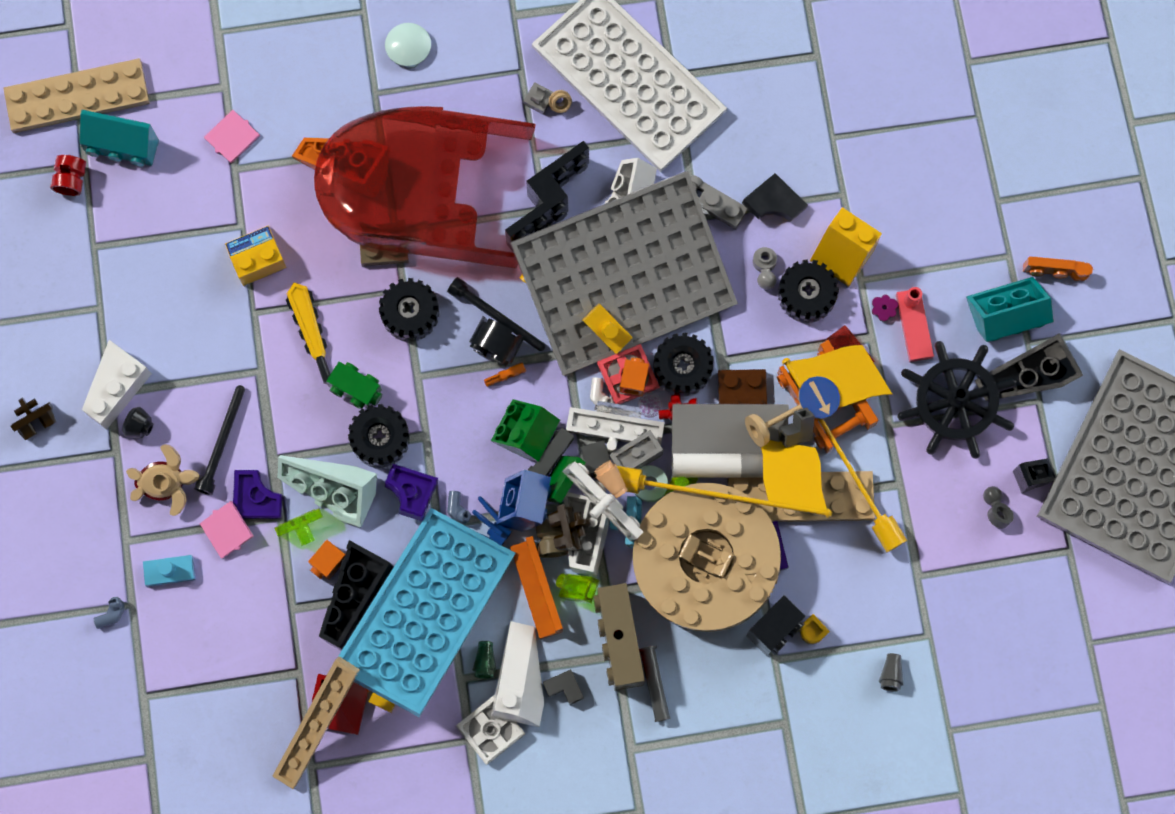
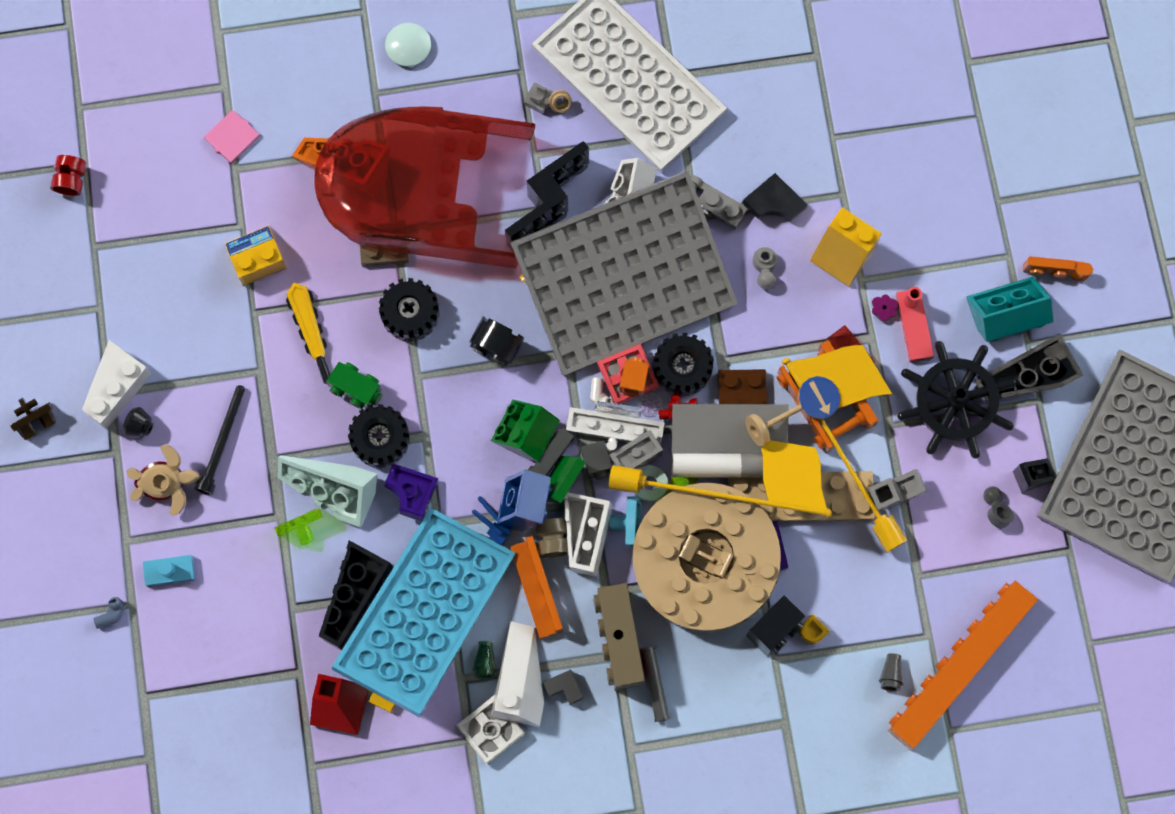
(64, 96): tan plate -> none
(117, 138): teal slope -> none
(226, 529): bright pink piece -> none
(253, 498): dark purple tile -> none
(316, 722): tan plate -> none
(326, 560): orange brick -> none
(455, 510): sand blue arm -> none
(459, 289): black piece -> none
(505, 374): orange pin -> none
(572, 527): dark brown hips -> none
(577, 587): clear neon green tile -> none
(604, 502): white plate -> none
(607, 328): yellow tile -> none
(611, 478): light nougat cone -> none
(797, 301): black bush -> none
(800, 430): dark grey piece -> none
(898, 490): none -> light grey brick
(962, 665): none -> orange brick

